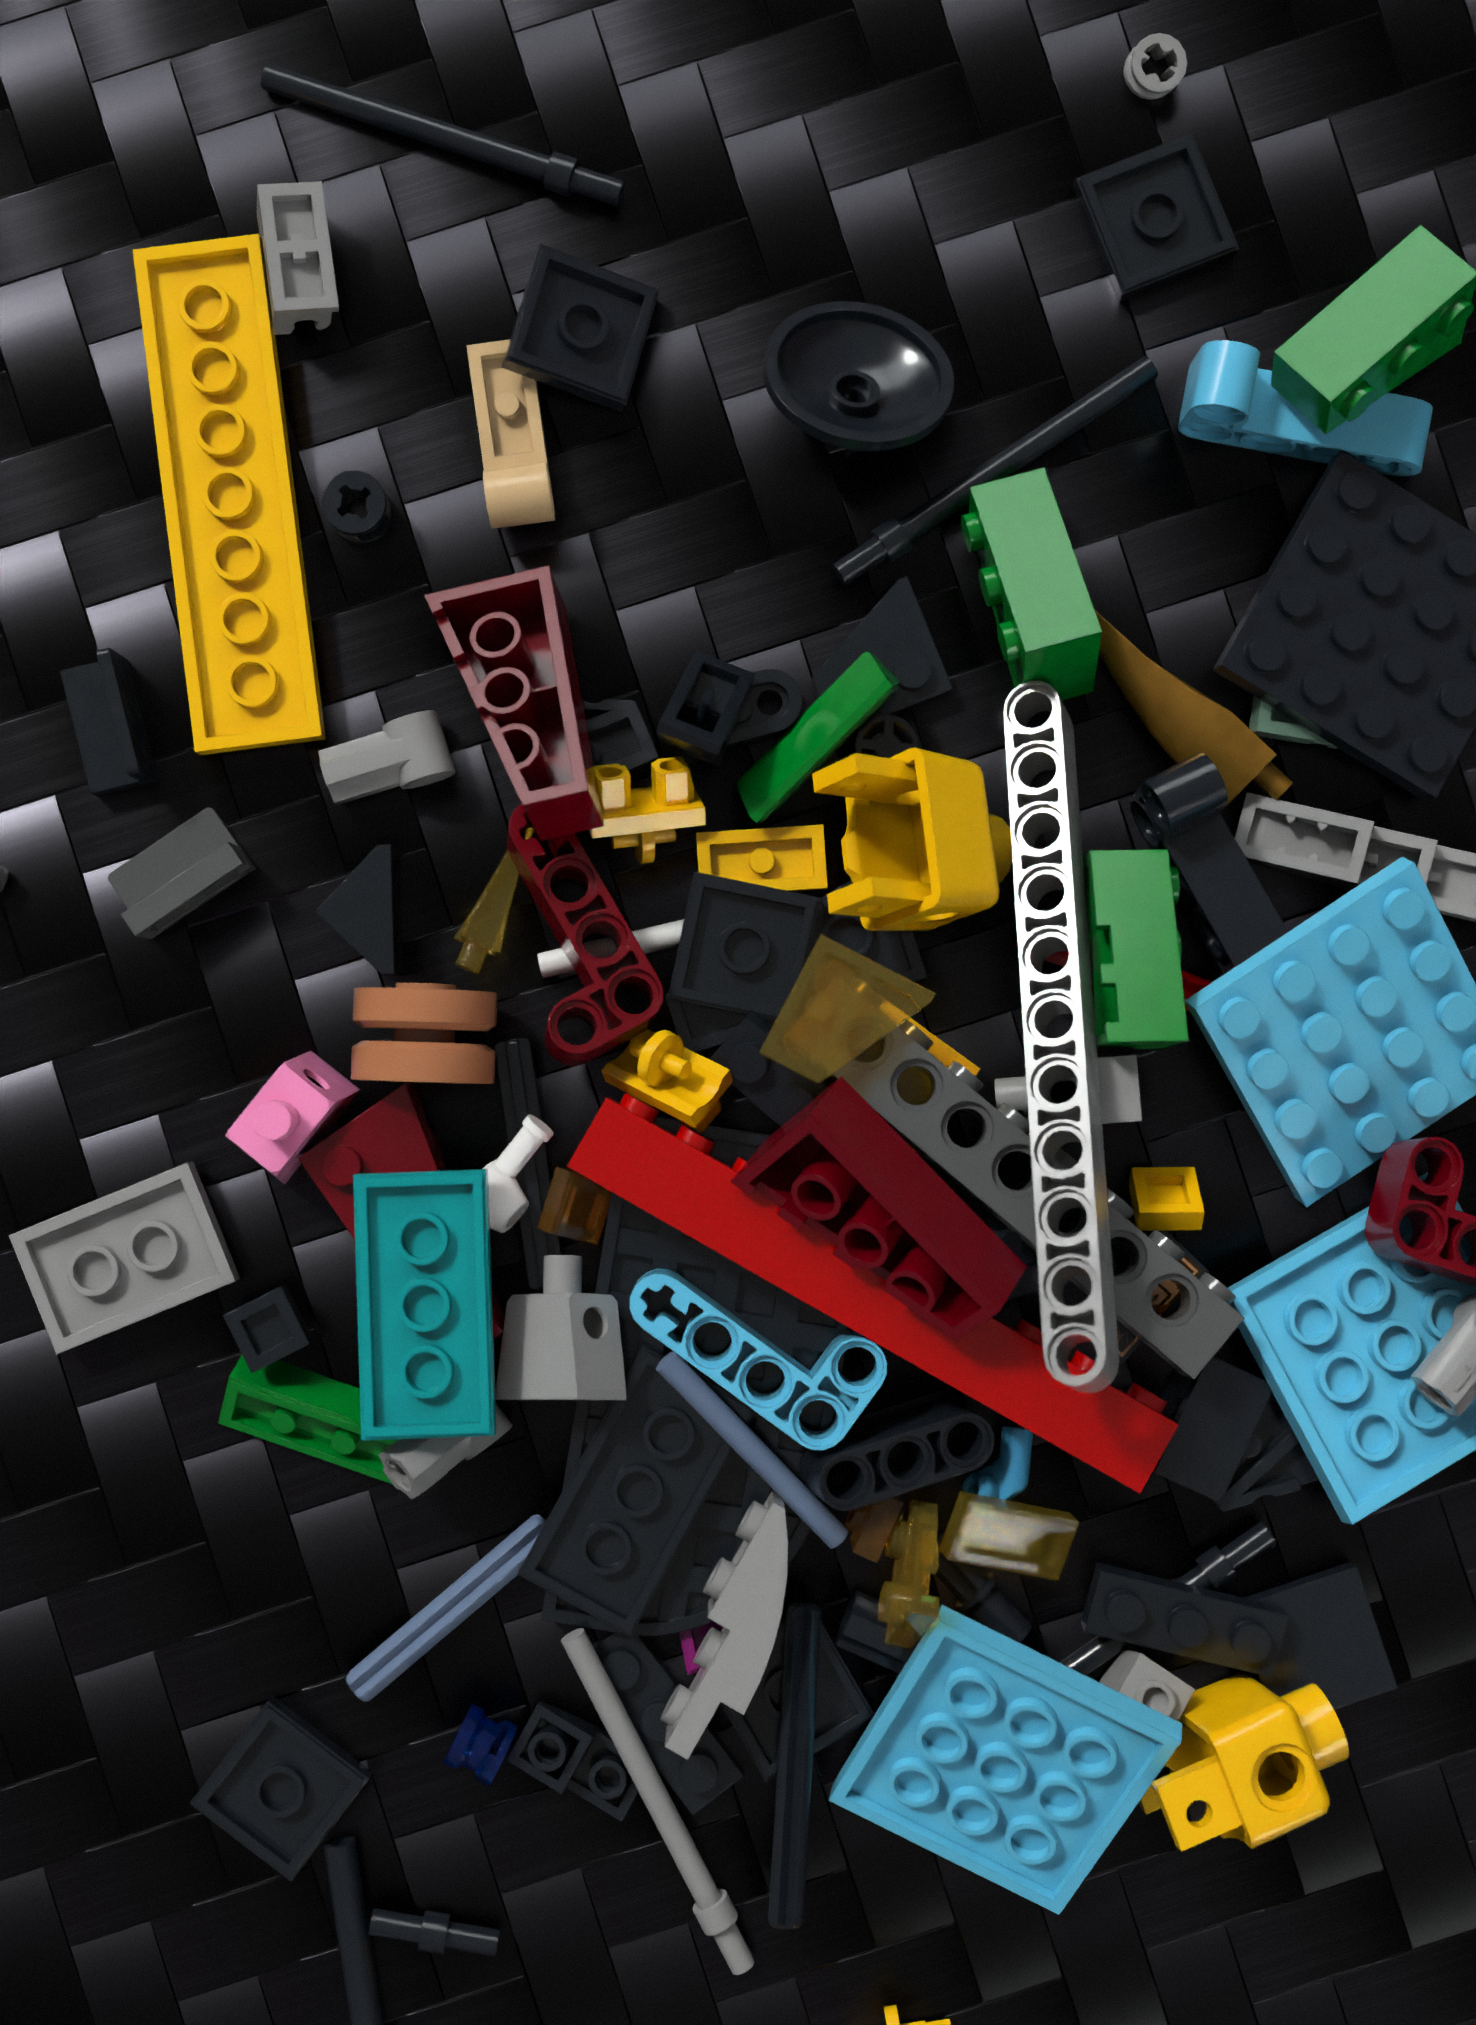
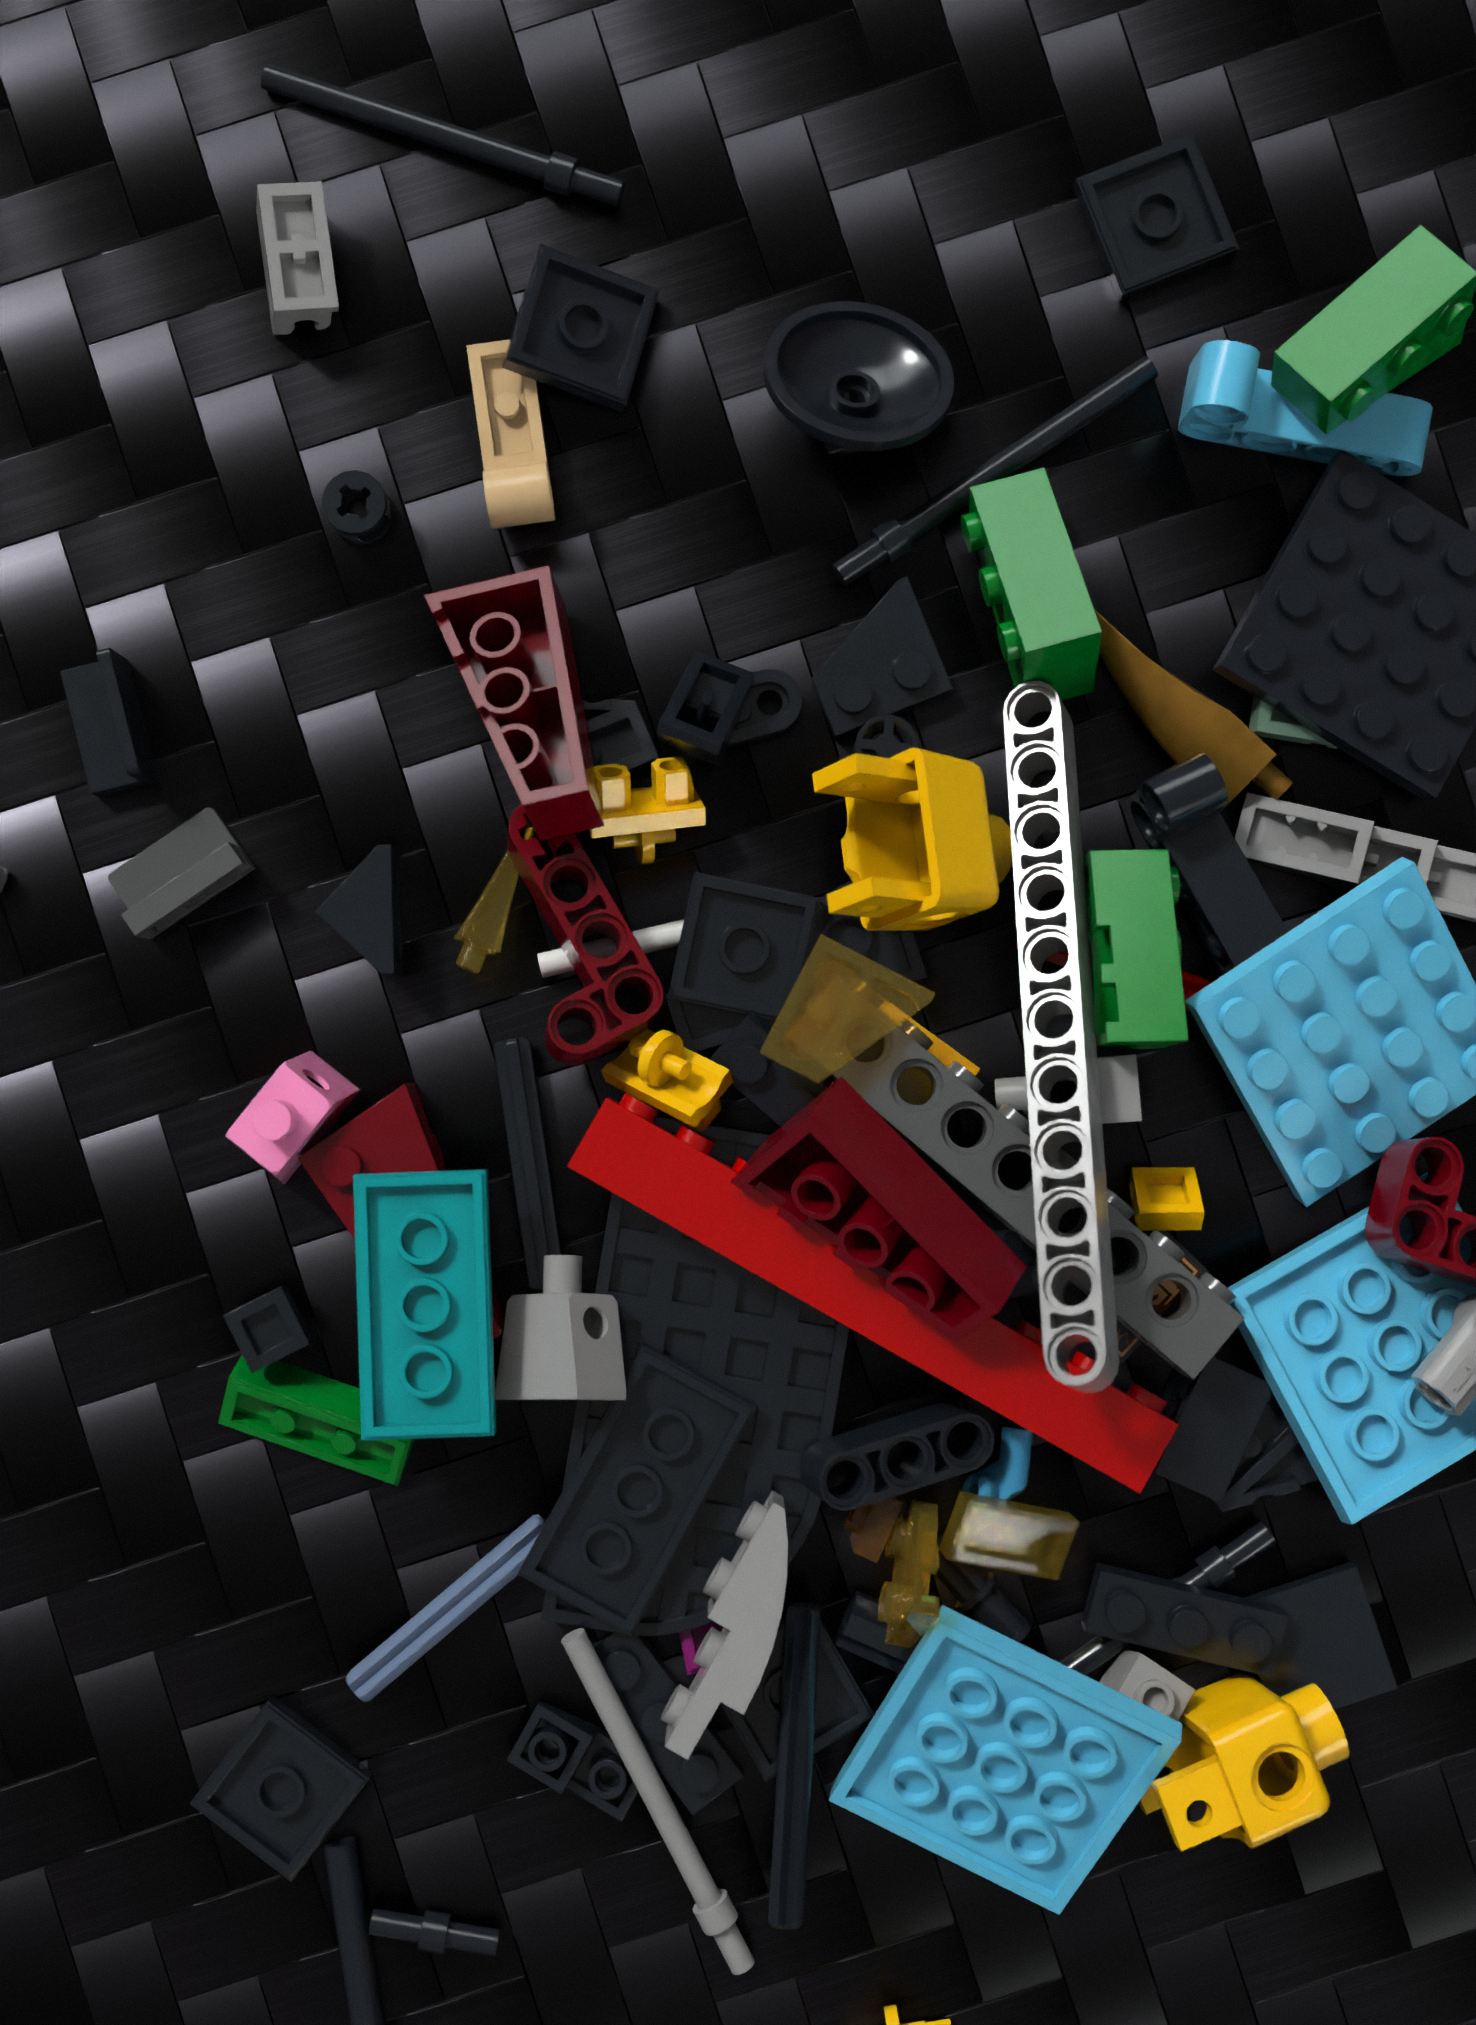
(124, 1257): light grey plate -> none
(229, 495): yellow plate -> none
(404, 754): light grey piece -> none
(421, 1462): light grey piece -> none
(424, 1034): nougat wheel -> none
(474, 1741): clear blue wheel -> none
(506, 1197): white bar -> none
(575, 1207): clear orange tile -> none
(749, 1347): medium azure beam -> none
(752, 1449): sand blue bar -> none
(768, 857): yellow plate -> none
(816, 736): green slope -> none
(1160, 47): light grey bush -> none

